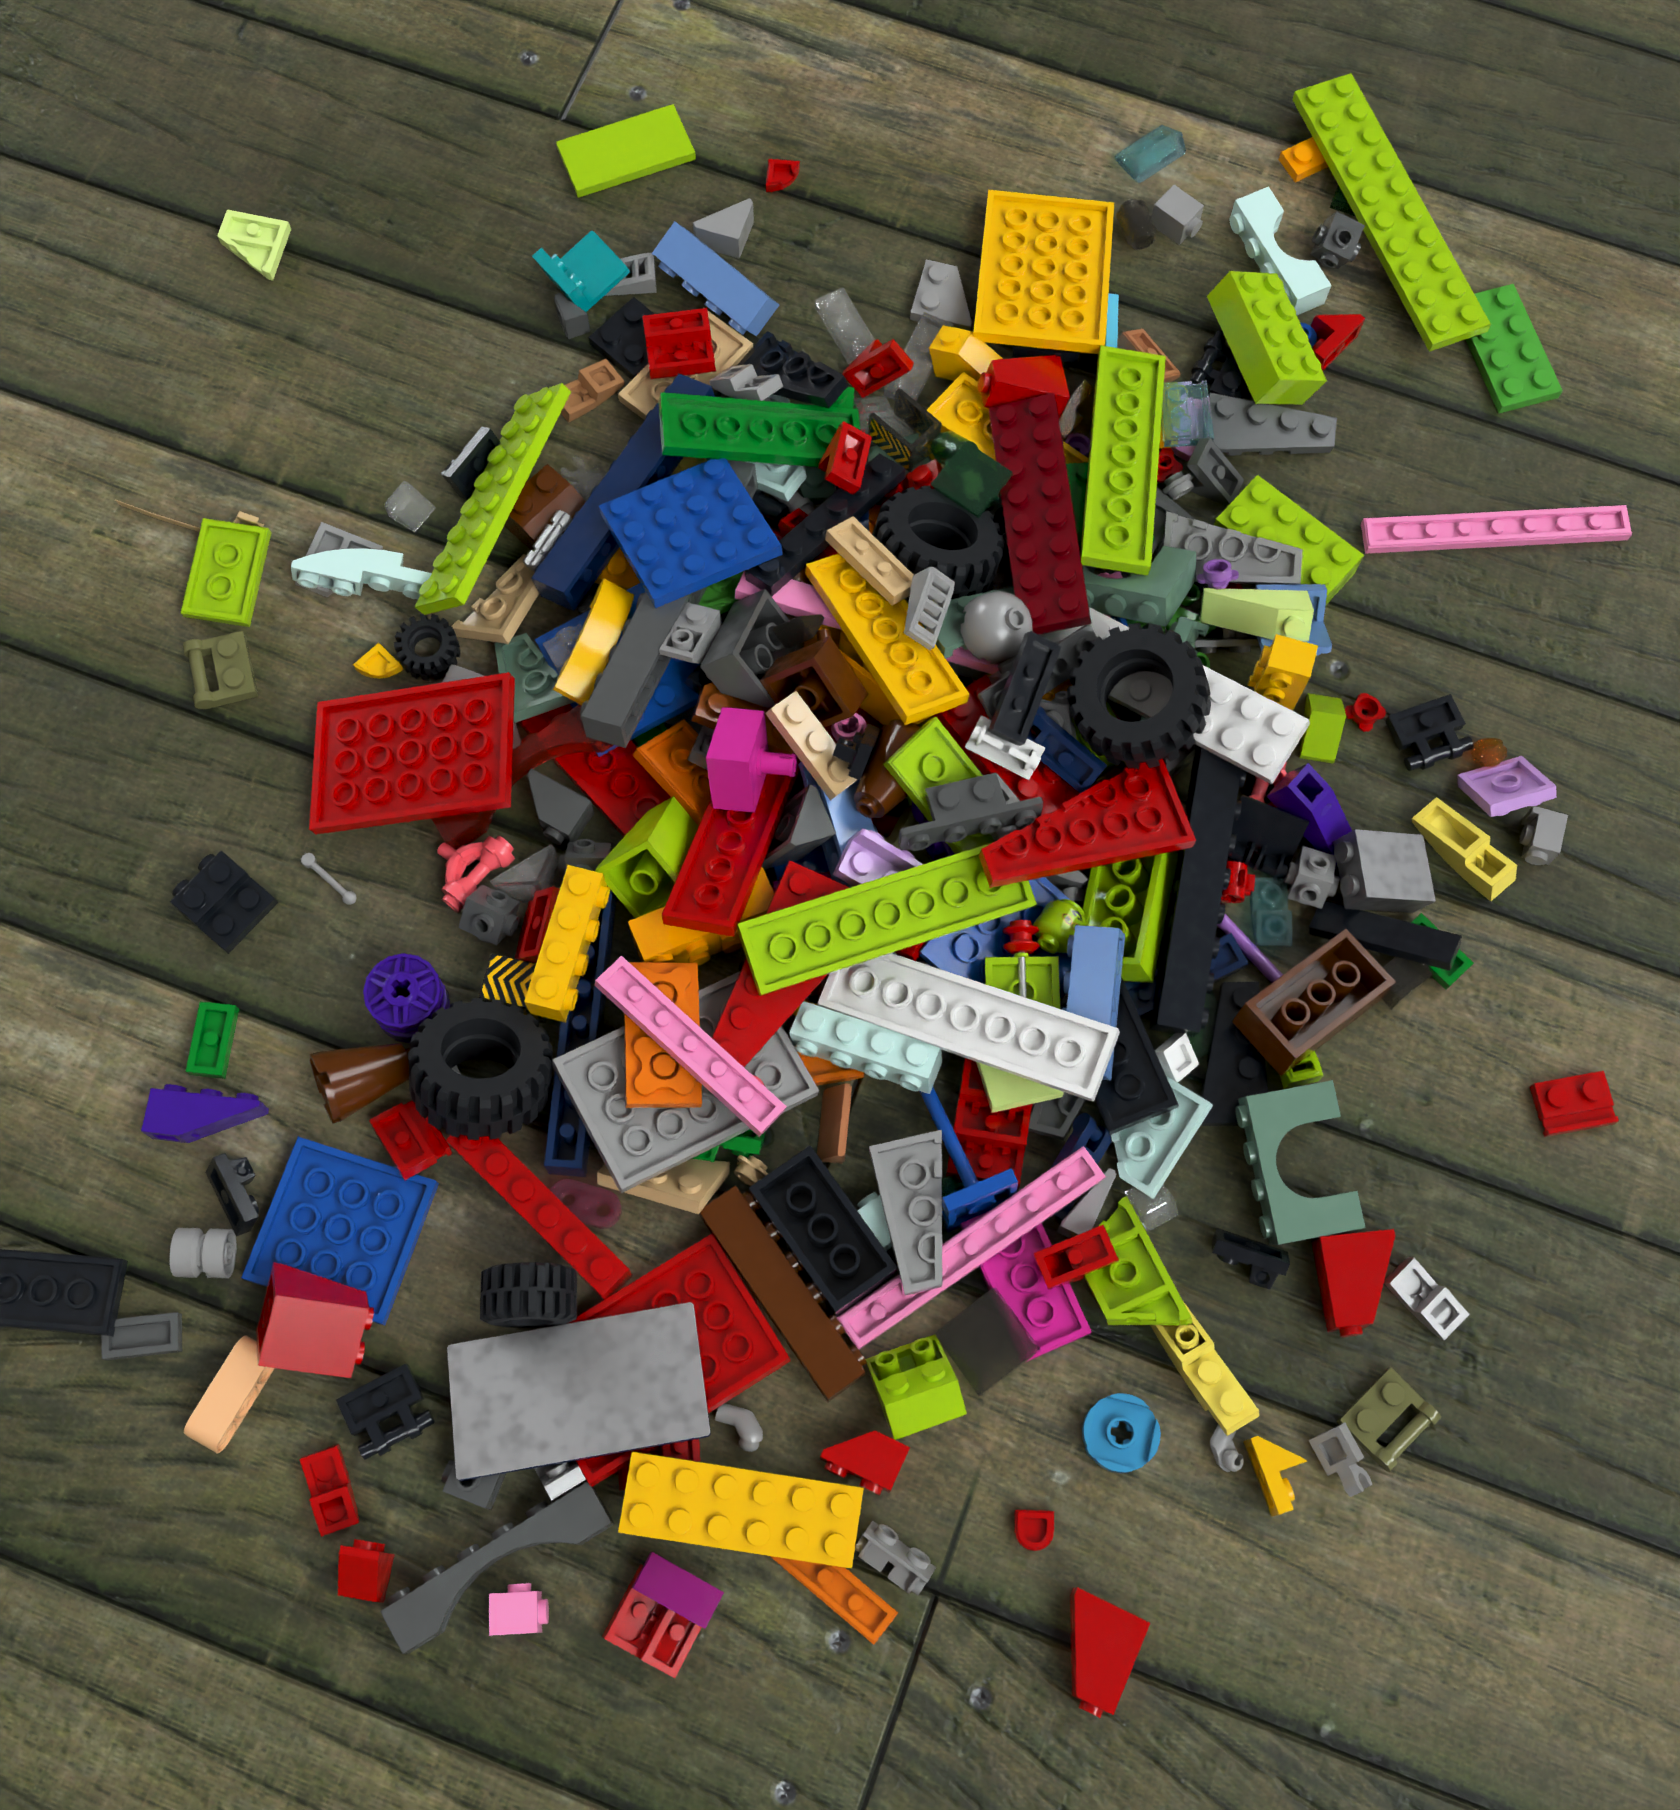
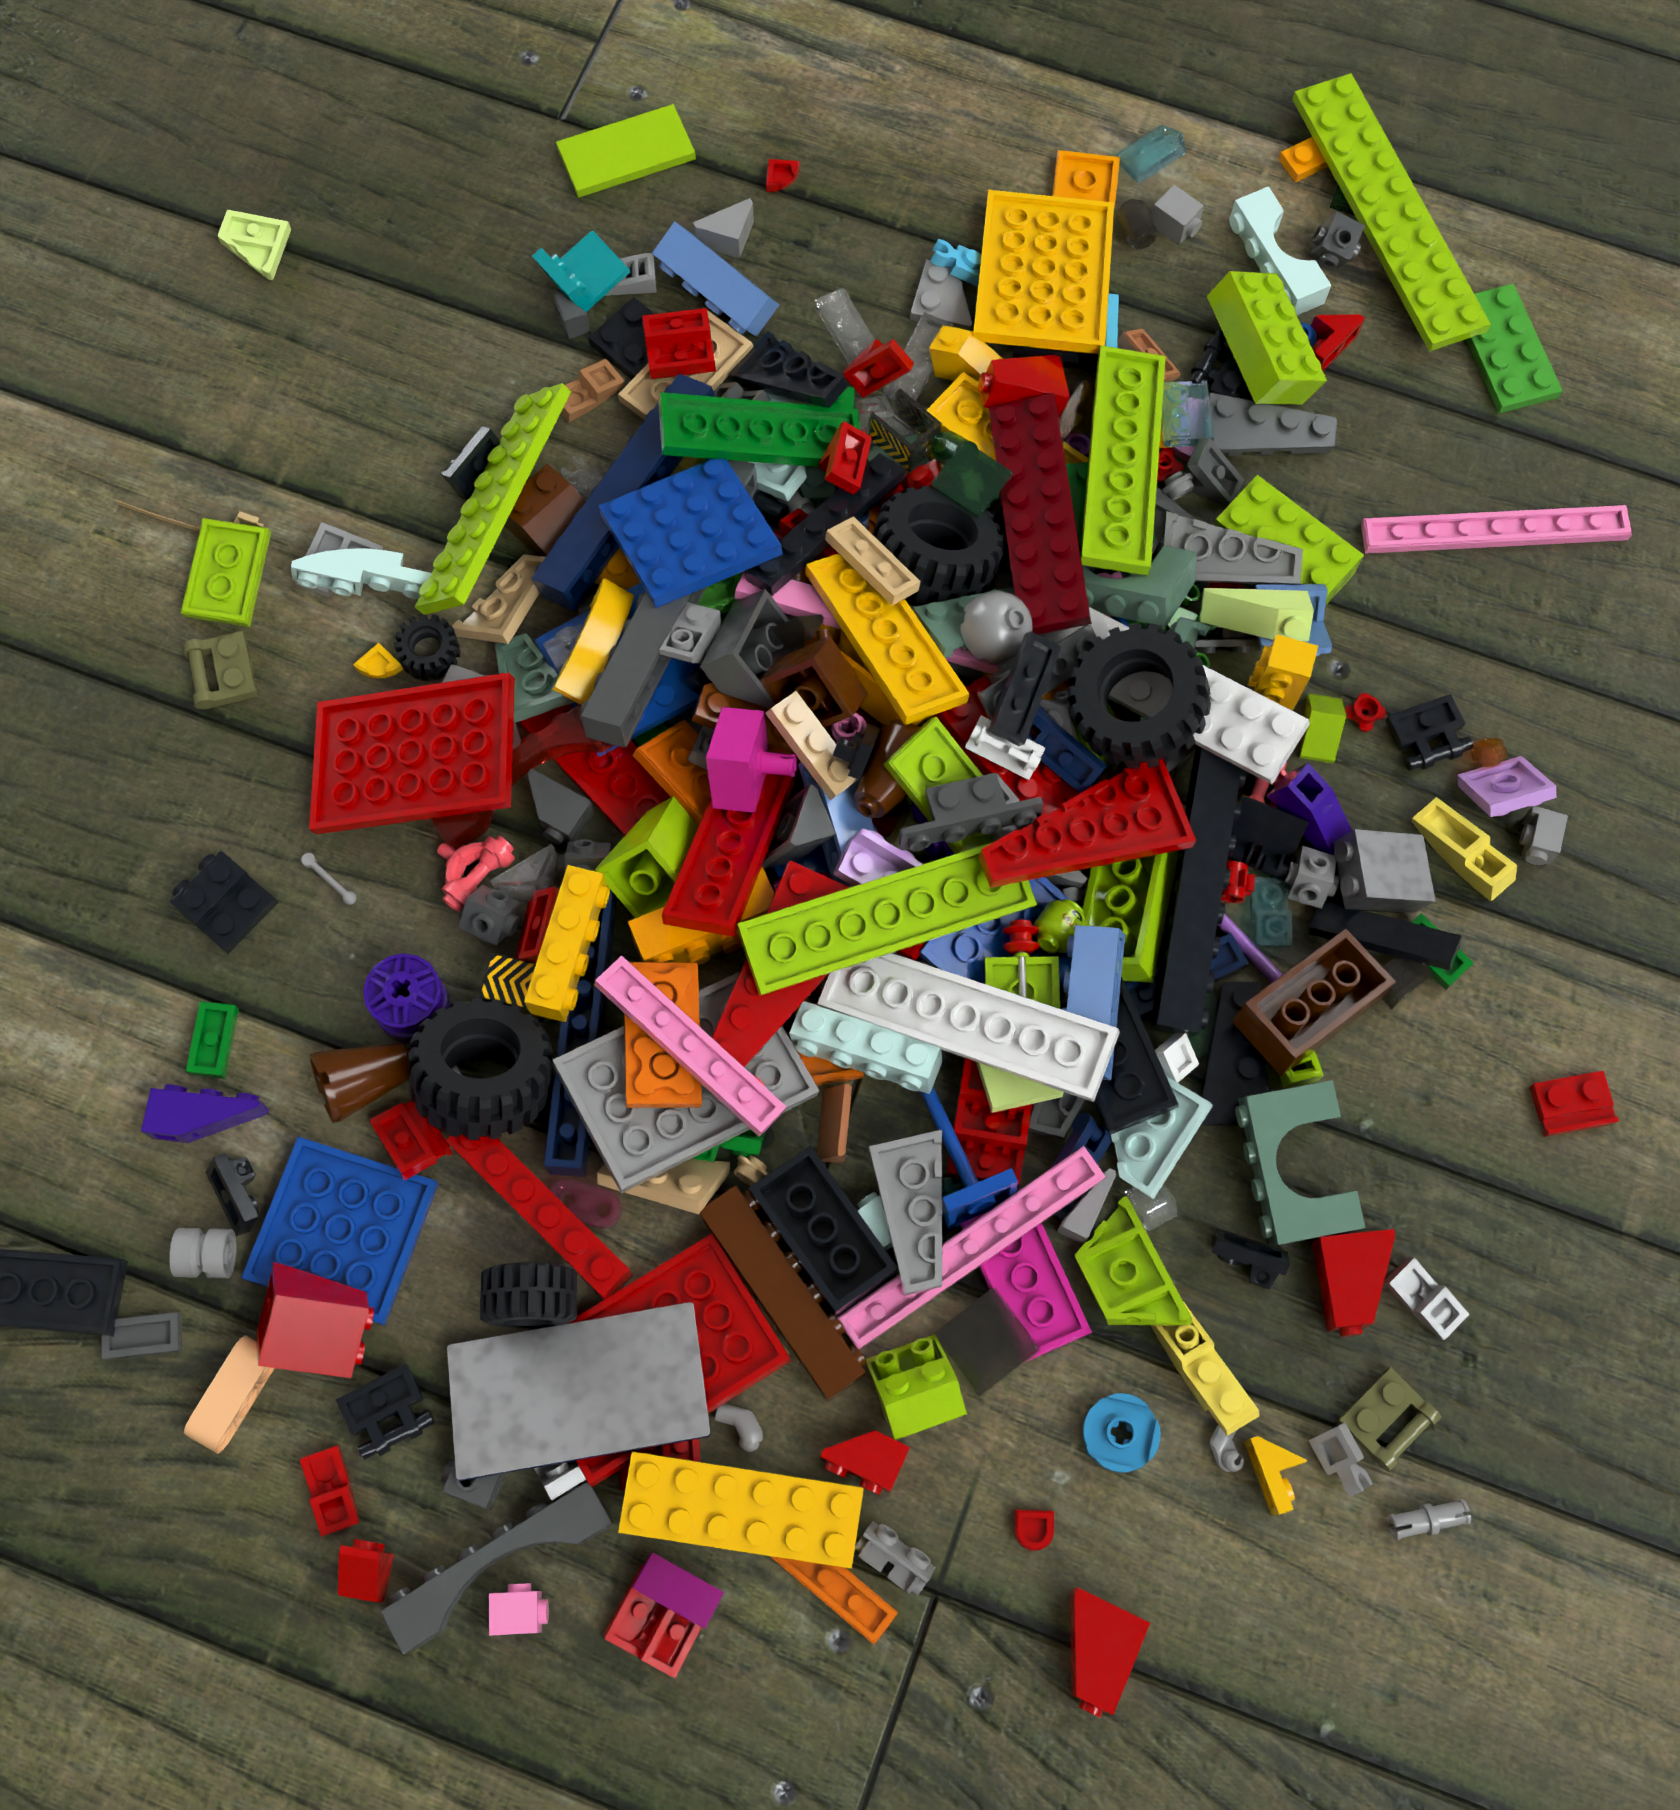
(408, 506): clear slope -> none
(547, 538): light grey axle -> none
(743, 383): light grey slope -> none
(939, 589): light grey slope -> none
(962, 261): none -> medium azure plate
(1076, 1257): red slope -> none
(1086, 176): none -> light orange tile
(1217, 574): medium lavender plate -> none
(1429, 1519): none -> light grey pin

